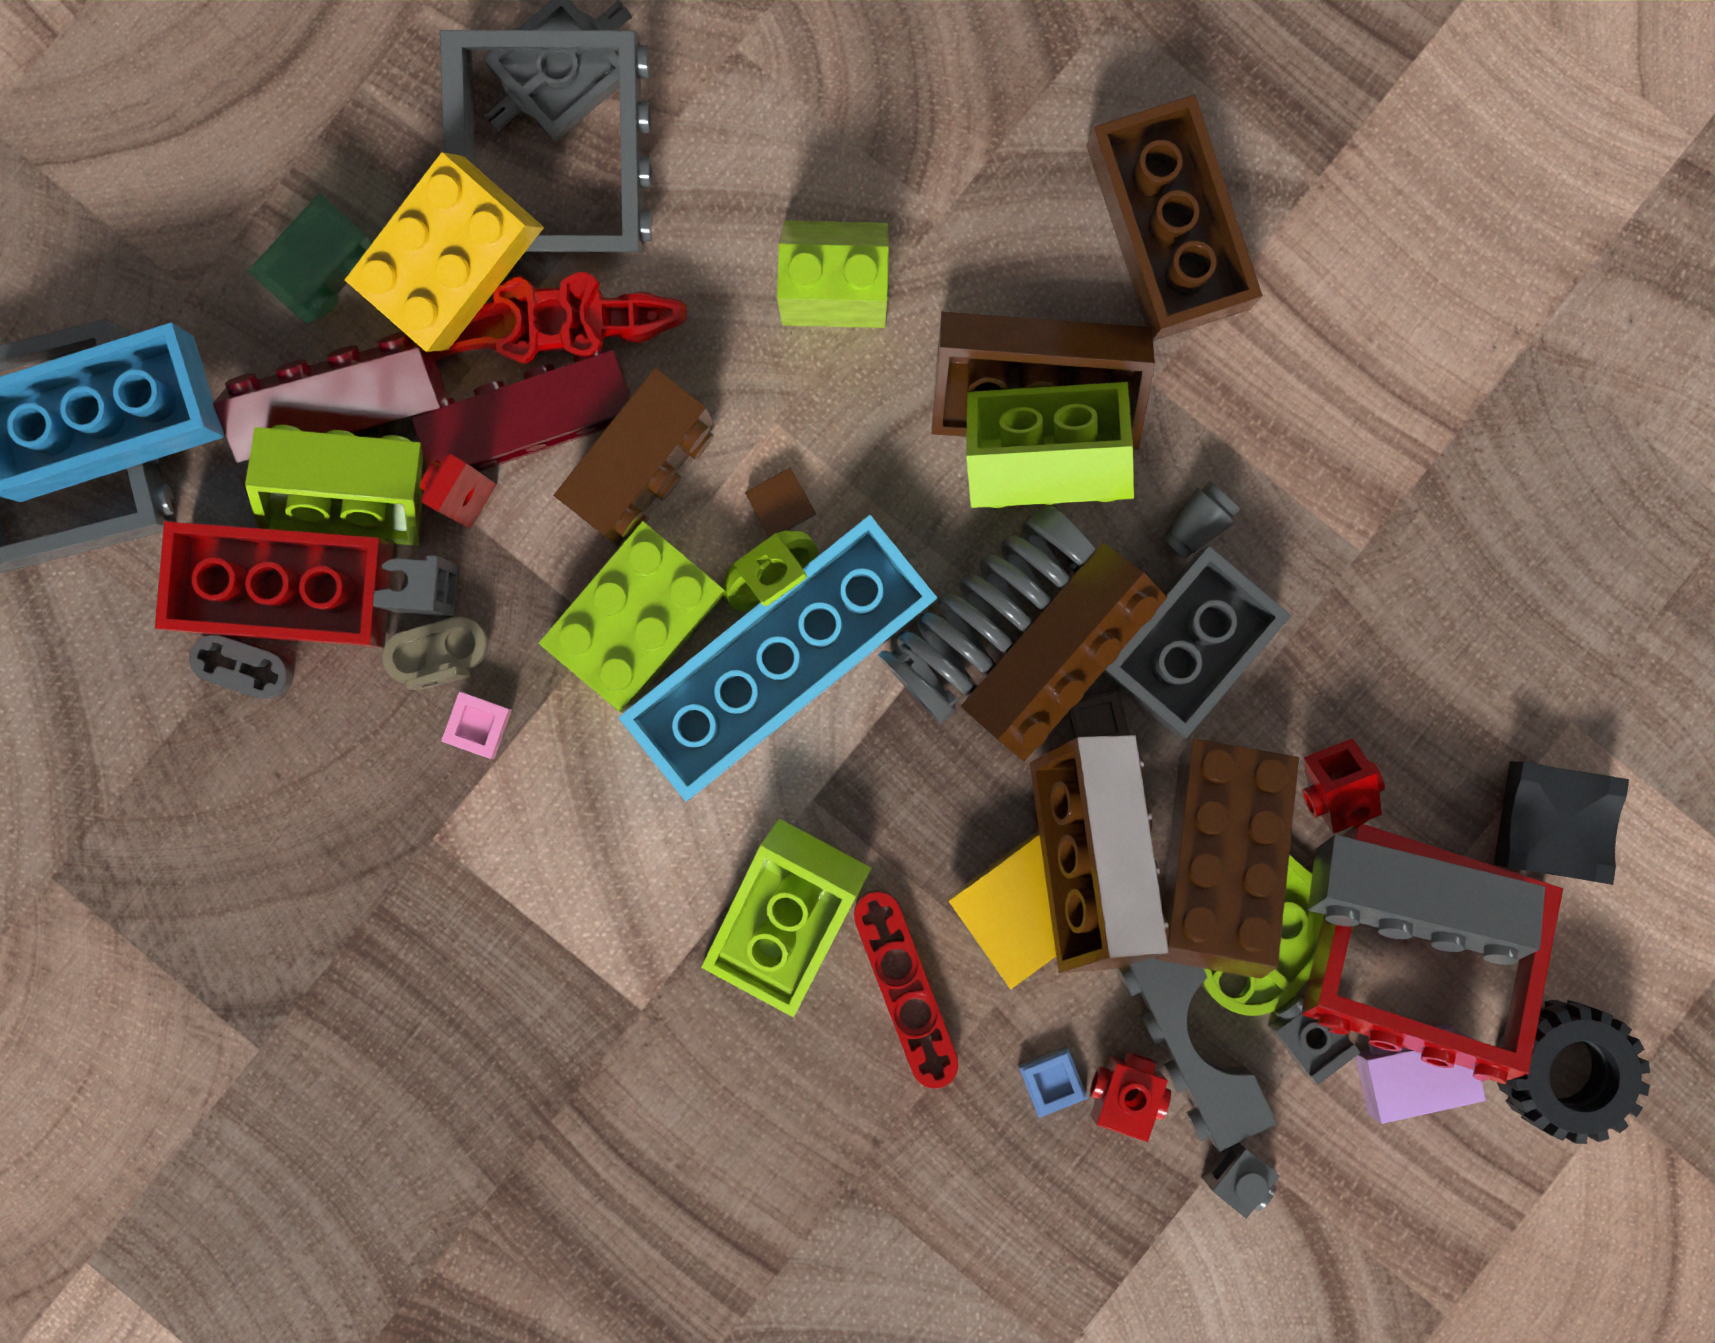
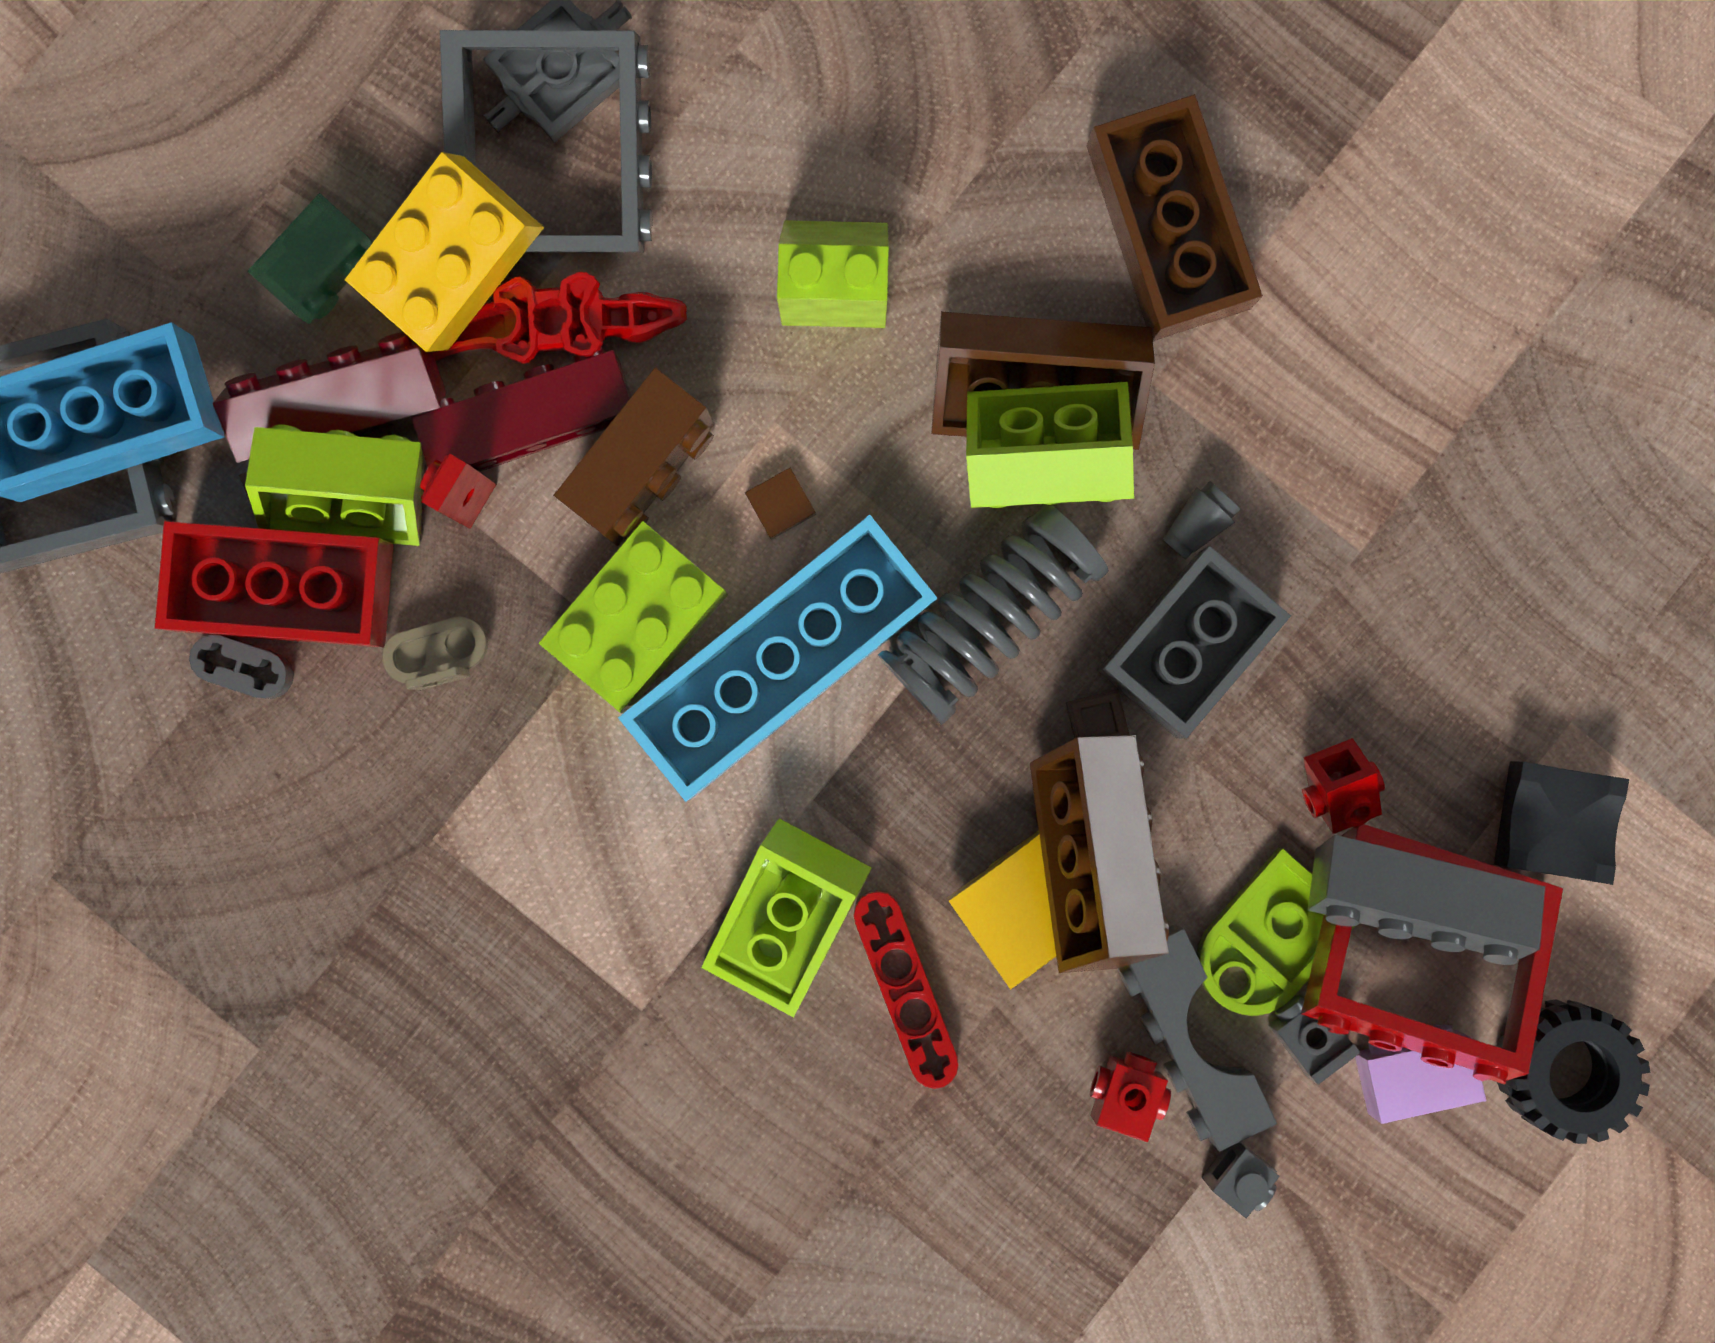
(427, 591): dark grey hinge -> none
(476, 725): bright pink plate -> none
(769, 570): lime bracket -> none
(1052, 1082): medium blue tile -> none
(1064, 651): reddish brown slope -> none
(1229, 858): reddish brown brick -> none

